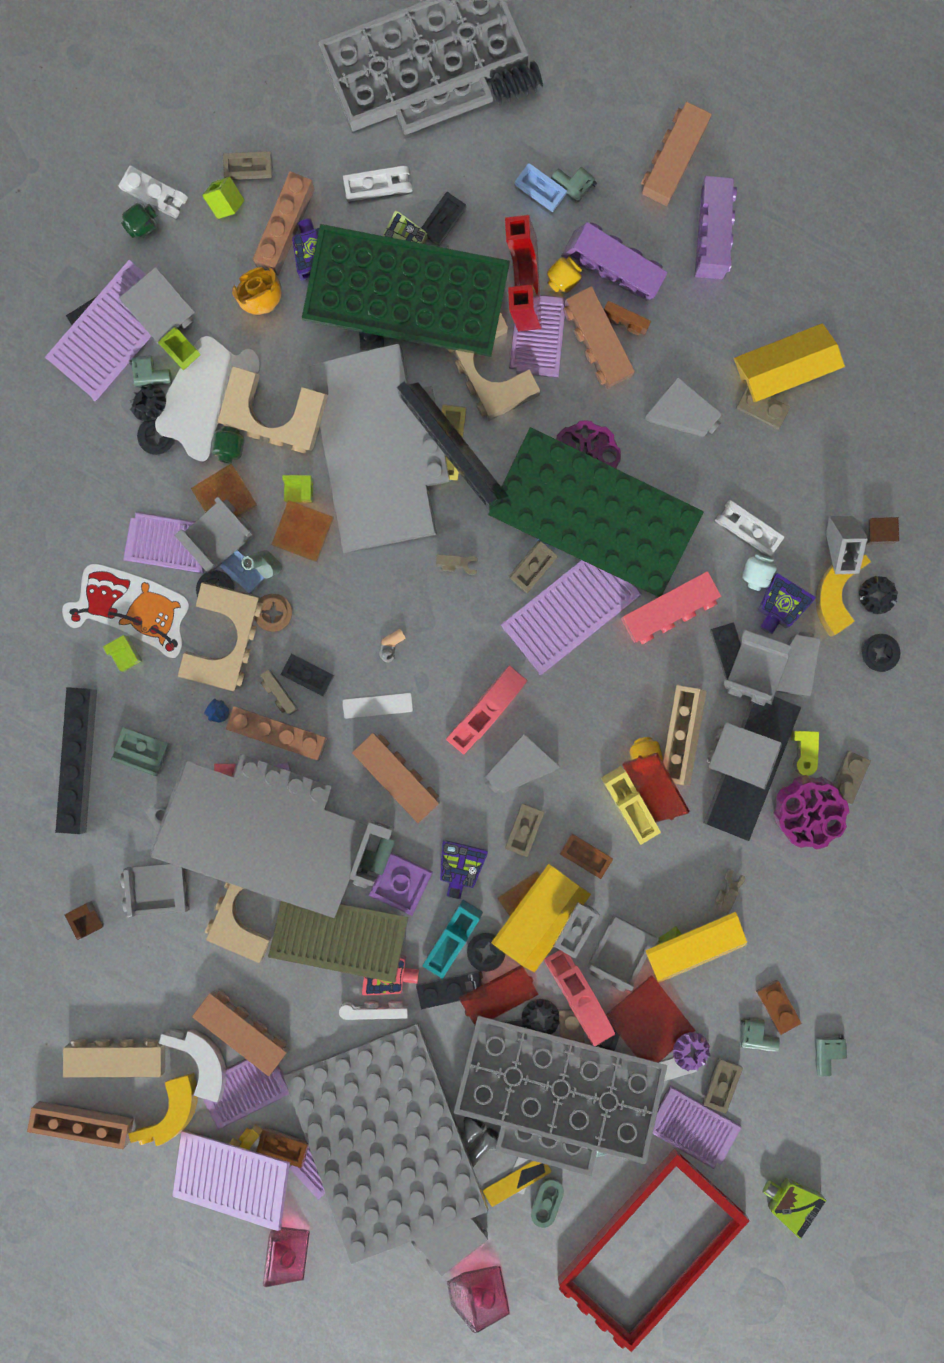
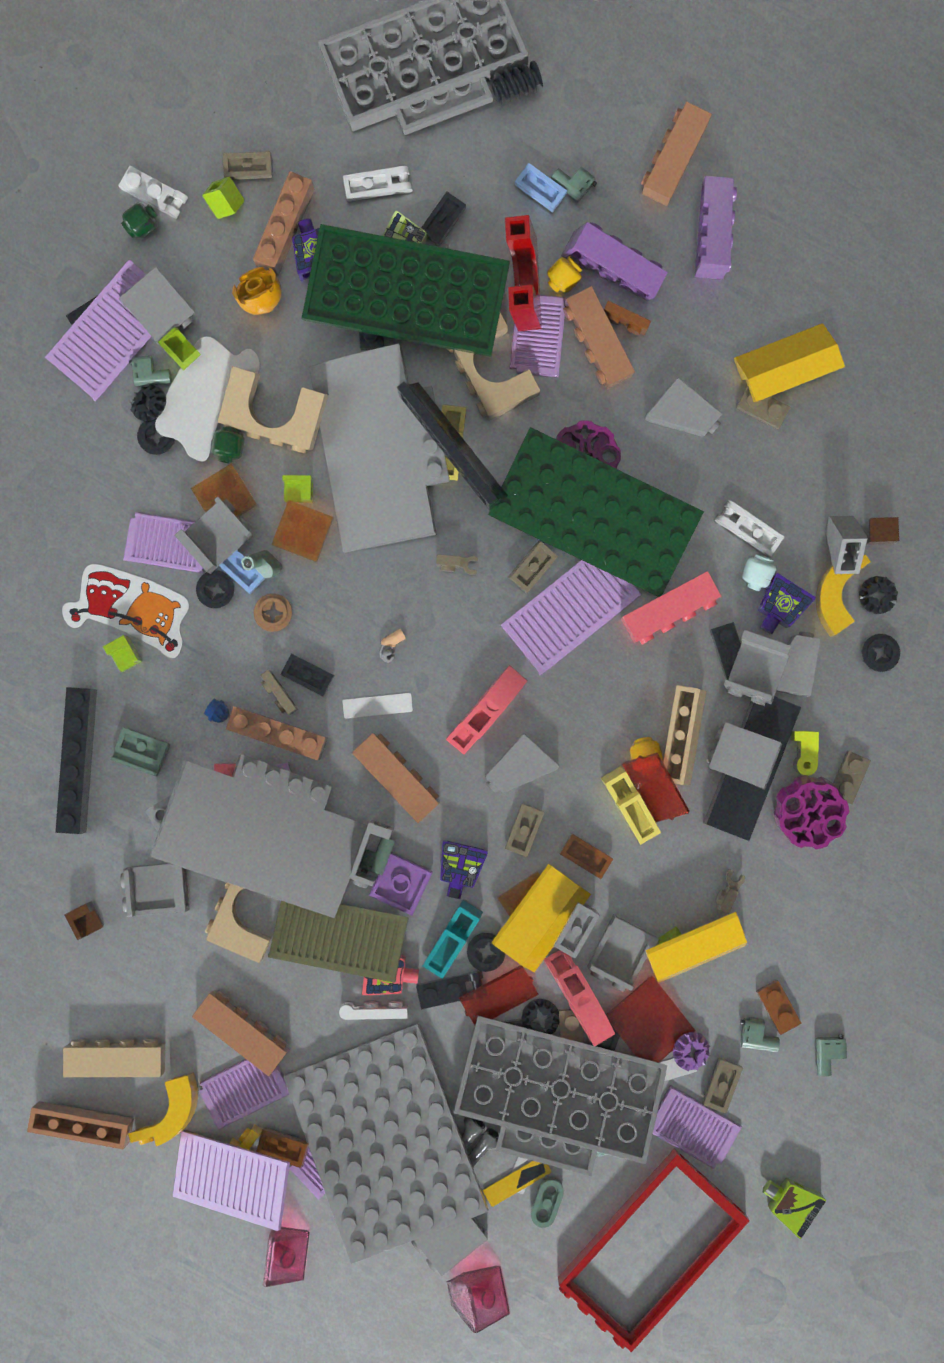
(208, 1058): white arch -> none
(241, 609): tan arch -> none

